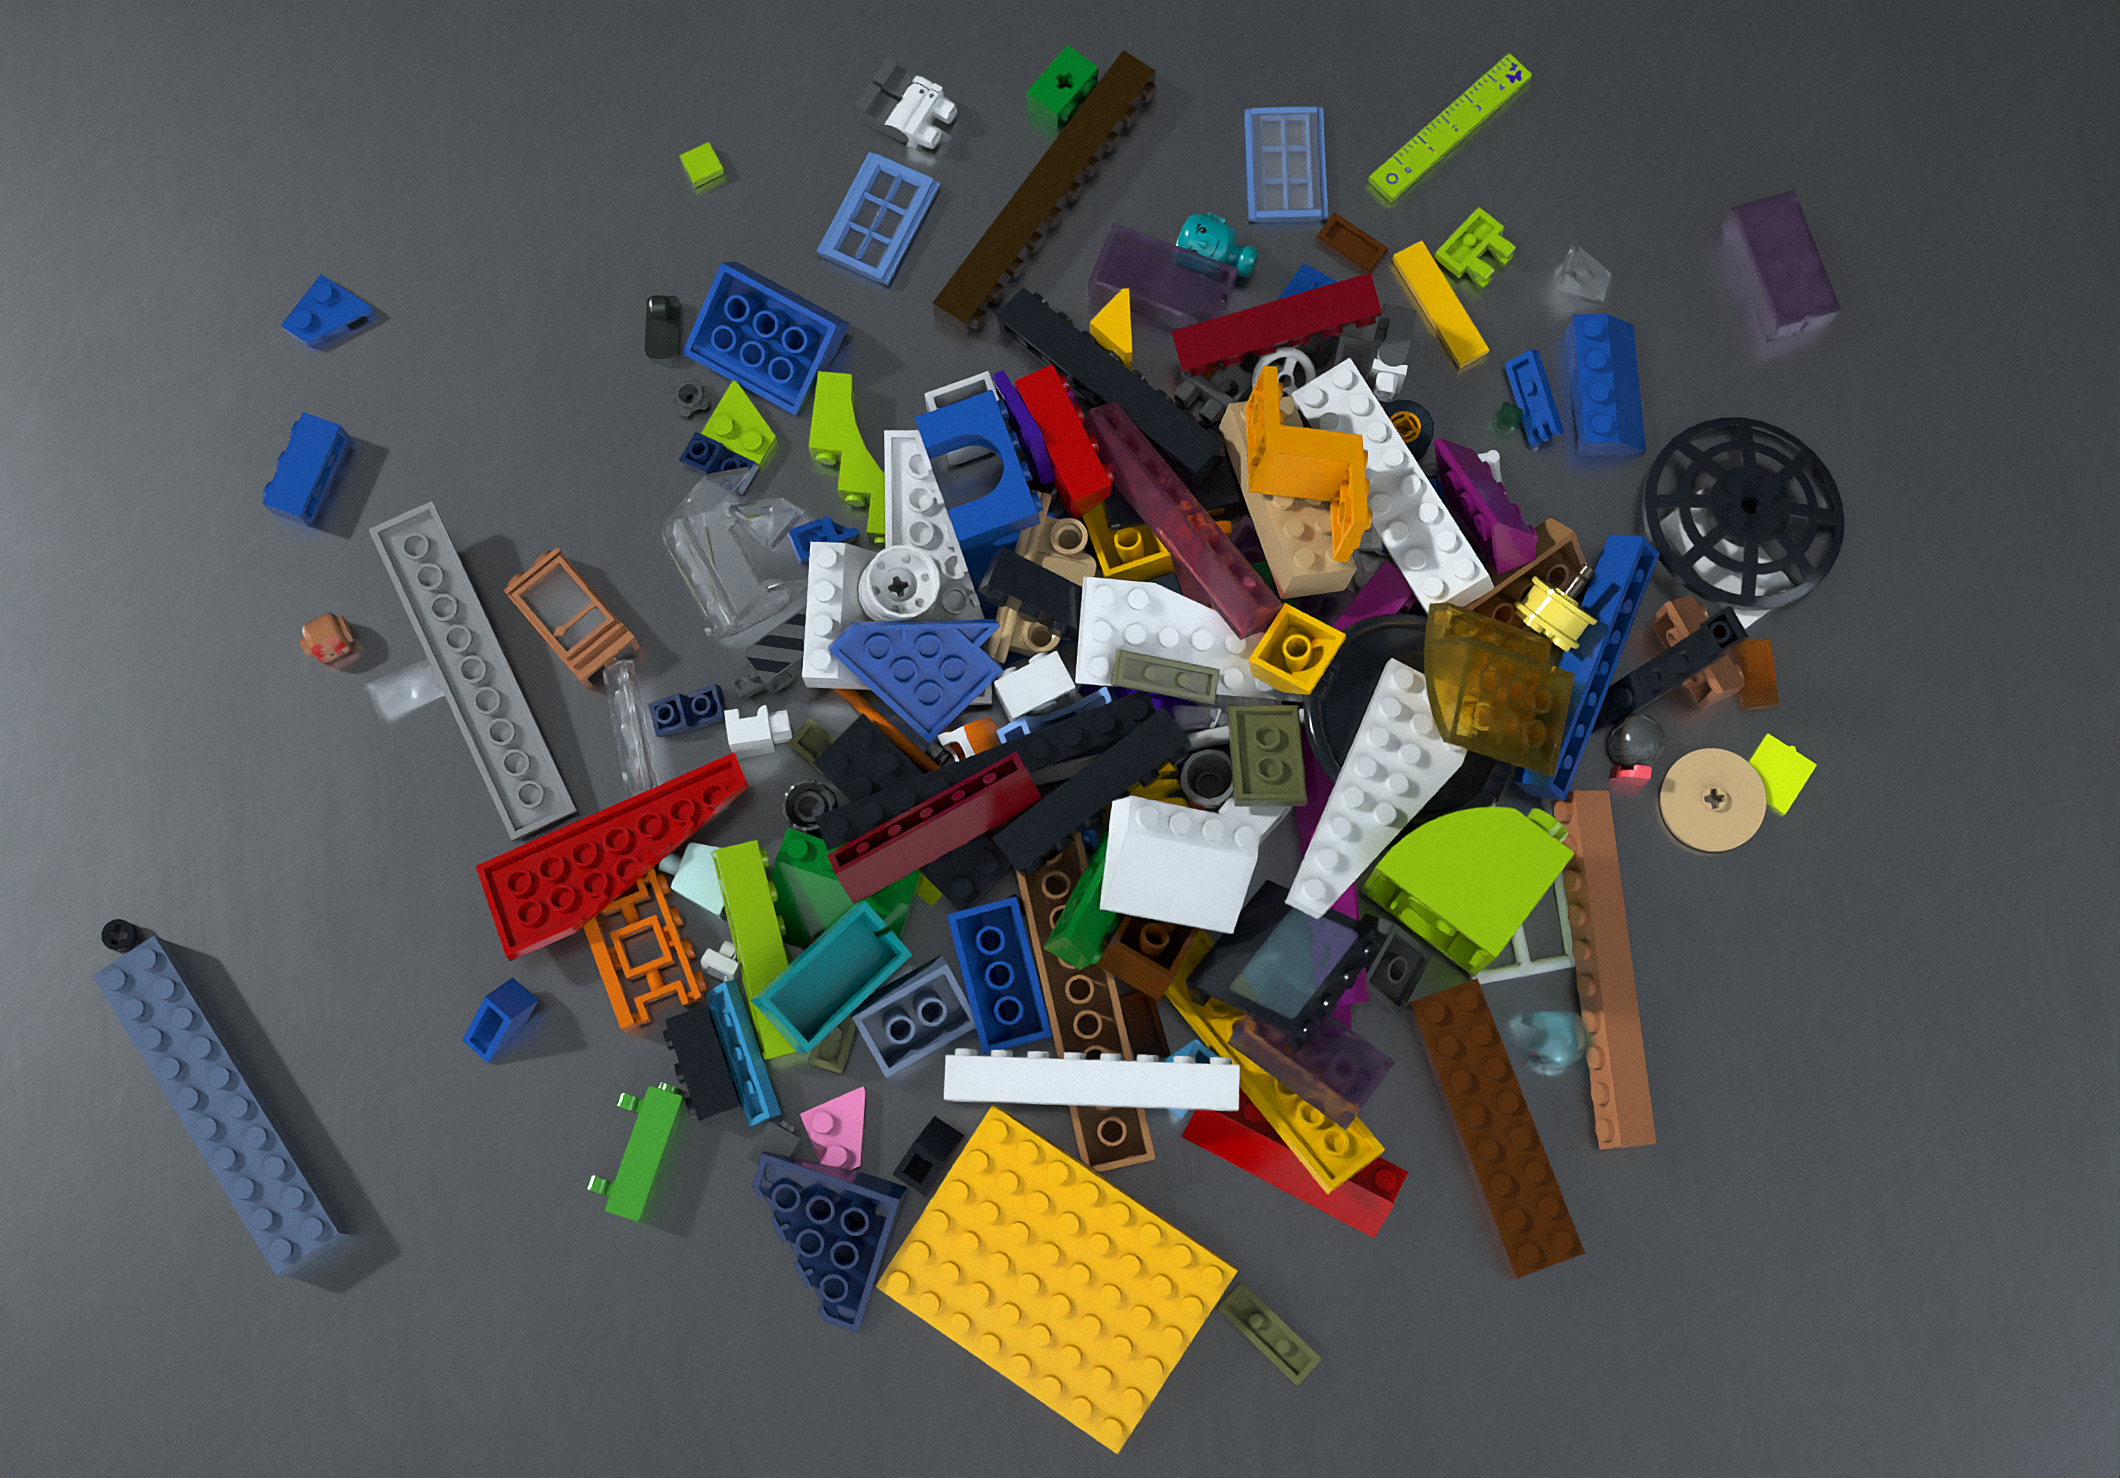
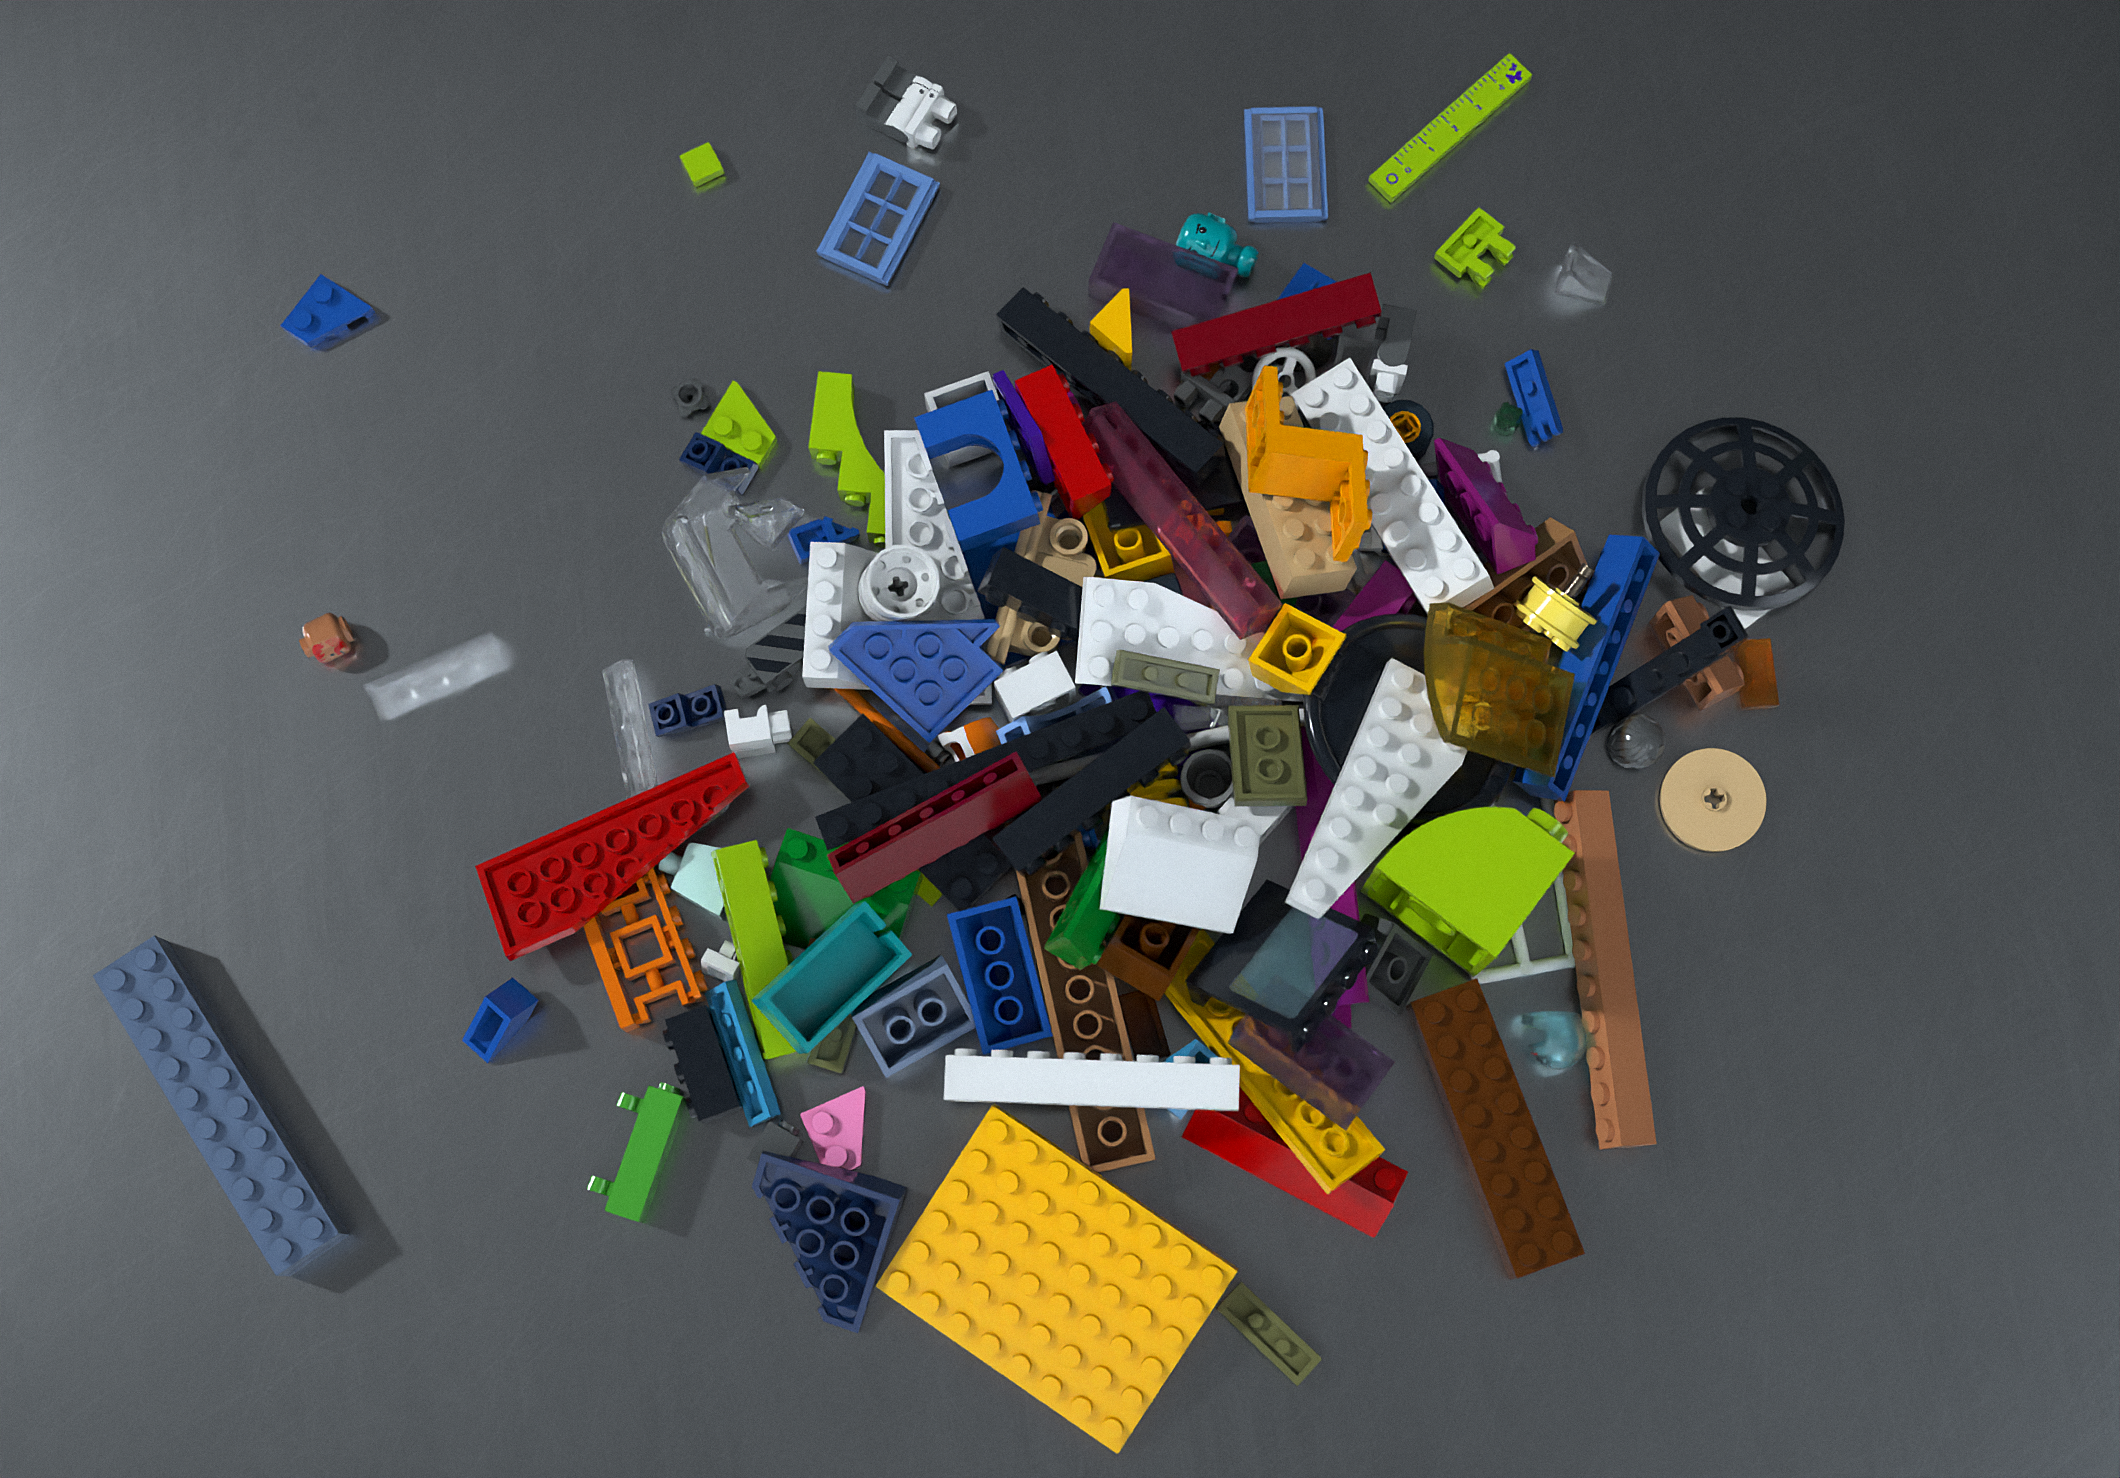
(115, 927): black bush -> none
(305, 469): blue brick -> none
(473, 671): light grey plate -> none
(569, 615): nougat door -> none
(663, 329): pearl dark grey piece -> none
(764, 336): blue slope -> none
(804, 802): dark grey hair -> none
(928, 1155): black slope -> none
(1045, 193): dark brown brick -> none
(1062, 87): green brick -> none
(1351, 244): reddish brown tile -> none
(1440, 304): yellow tile -> none
(1605, 386): blue slope -> none
(1637, 776): coral tile -> none
(1780, 266): clear purple piece -> none
(1781, 772): neon yellow piece -> none

